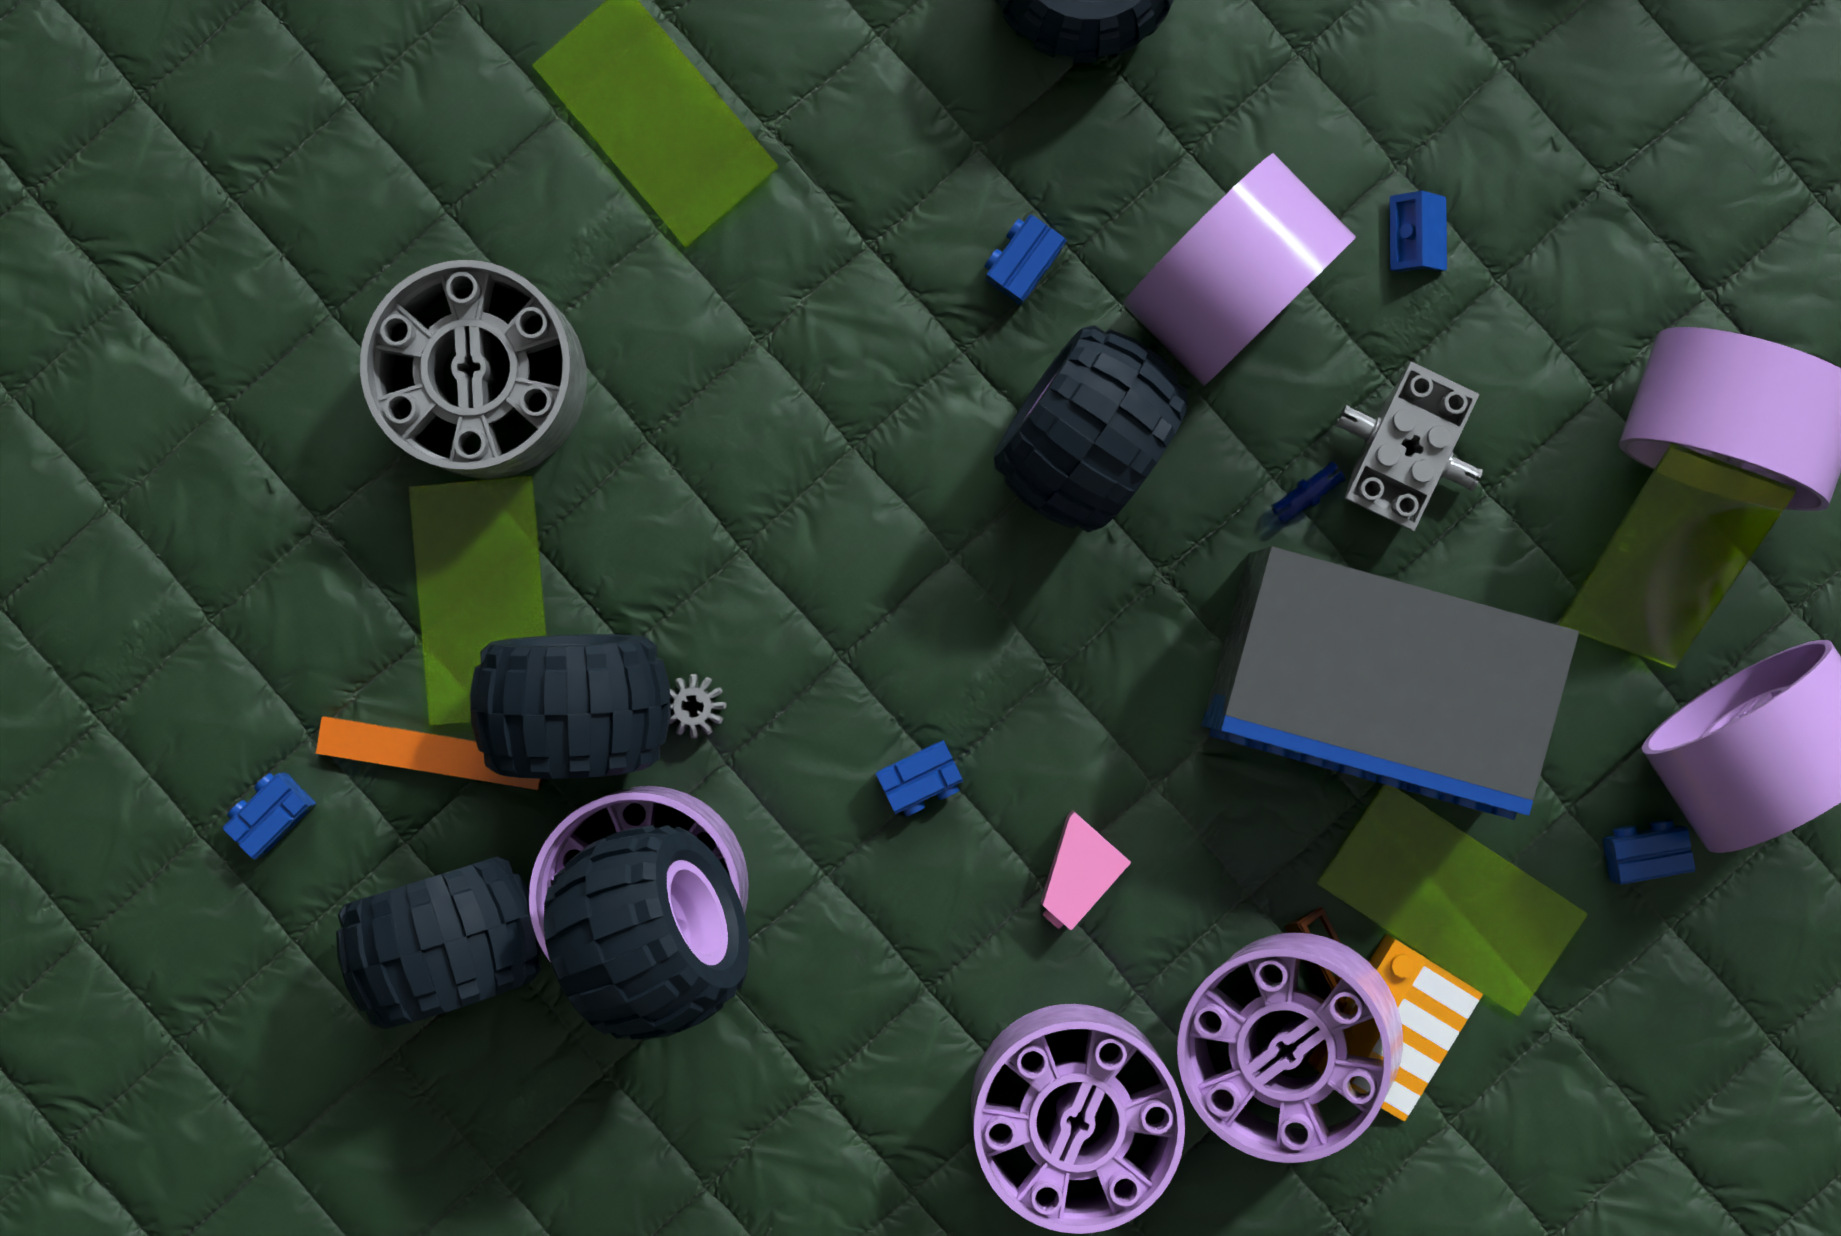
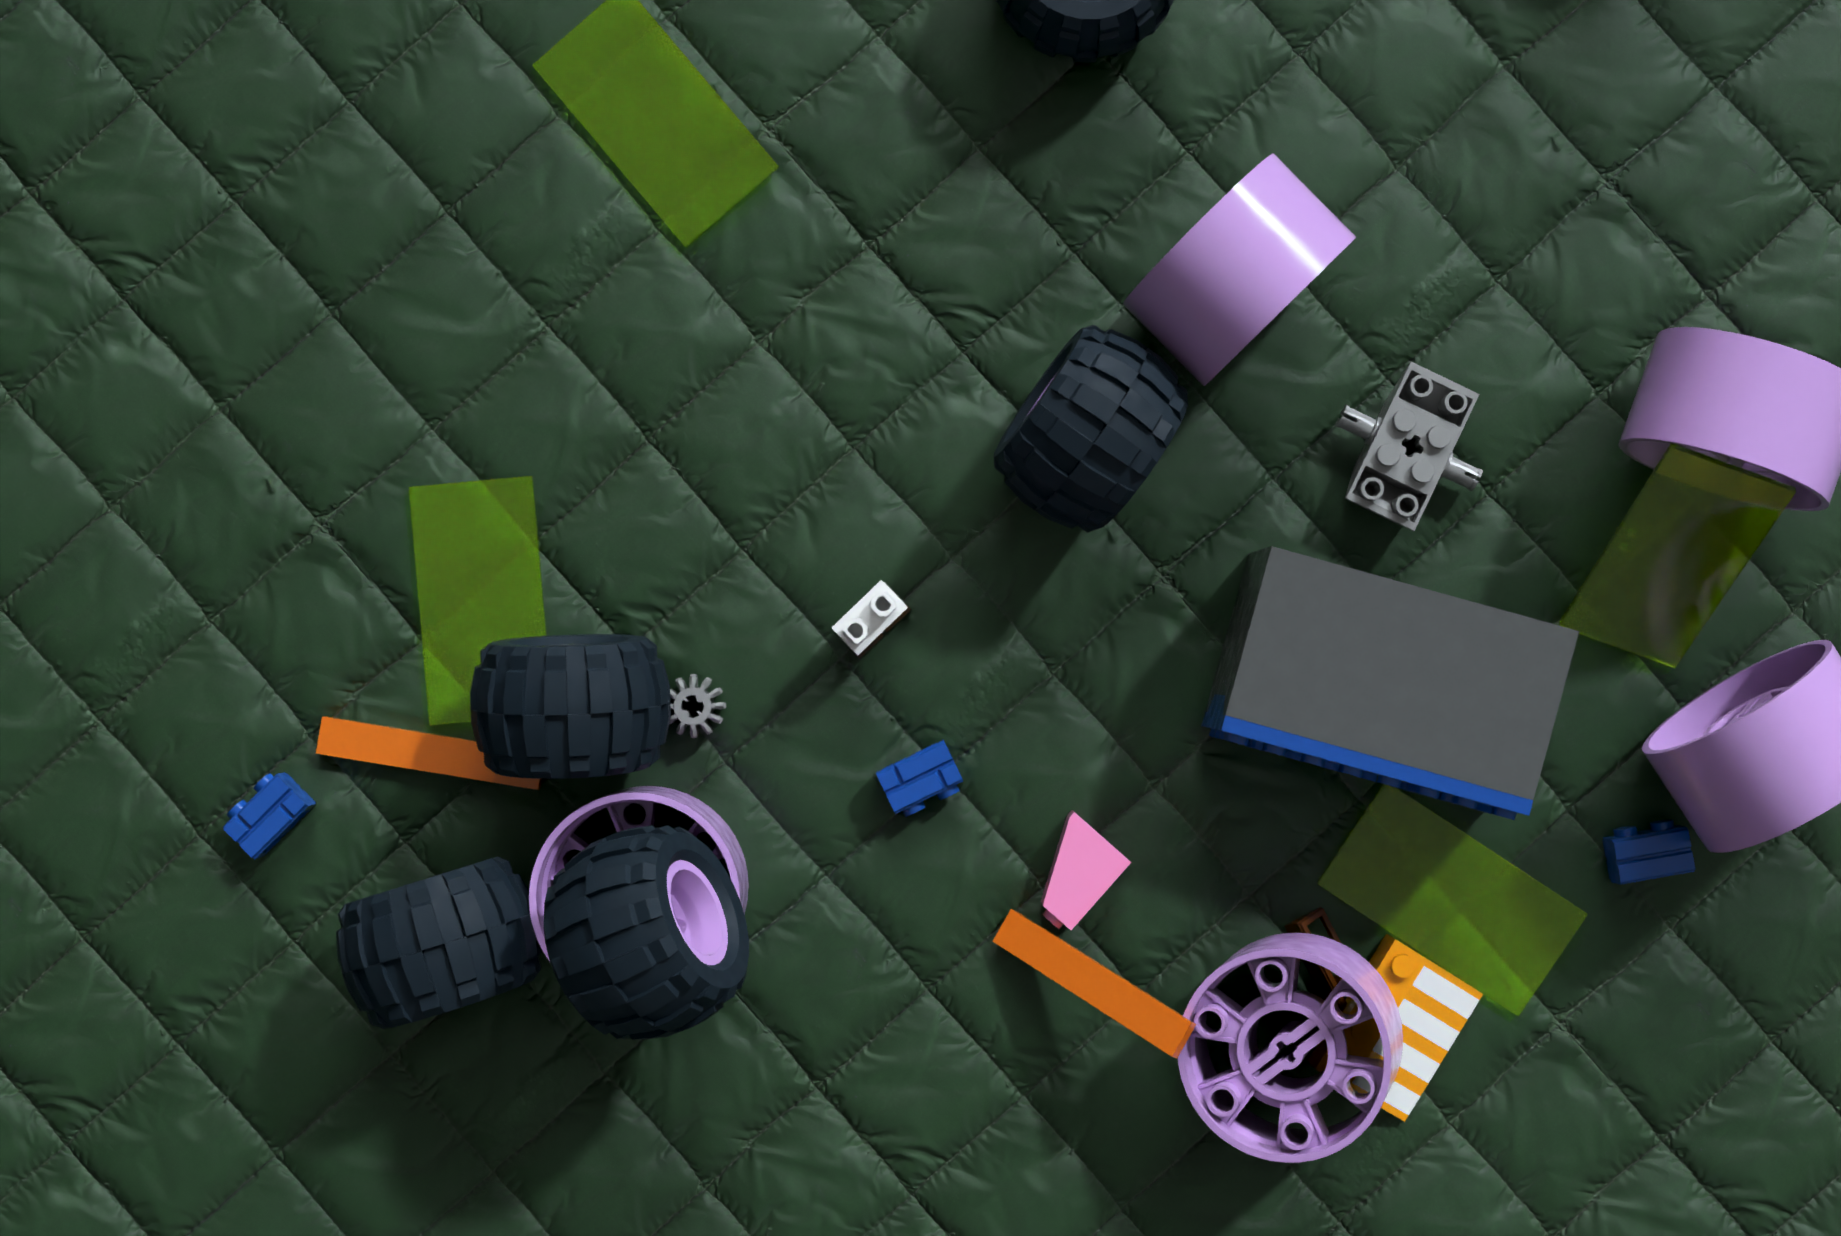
(471, 335): light grey wheel -> none
(870, 617): none -> white hips
(1024, 259): blue brick -> none
(1061, 1154): lavender wheel -> none
(1095, 983): none -> orange tile
(1308, 492): clear blue pin -> none
(1418, 232): blue panel -> none

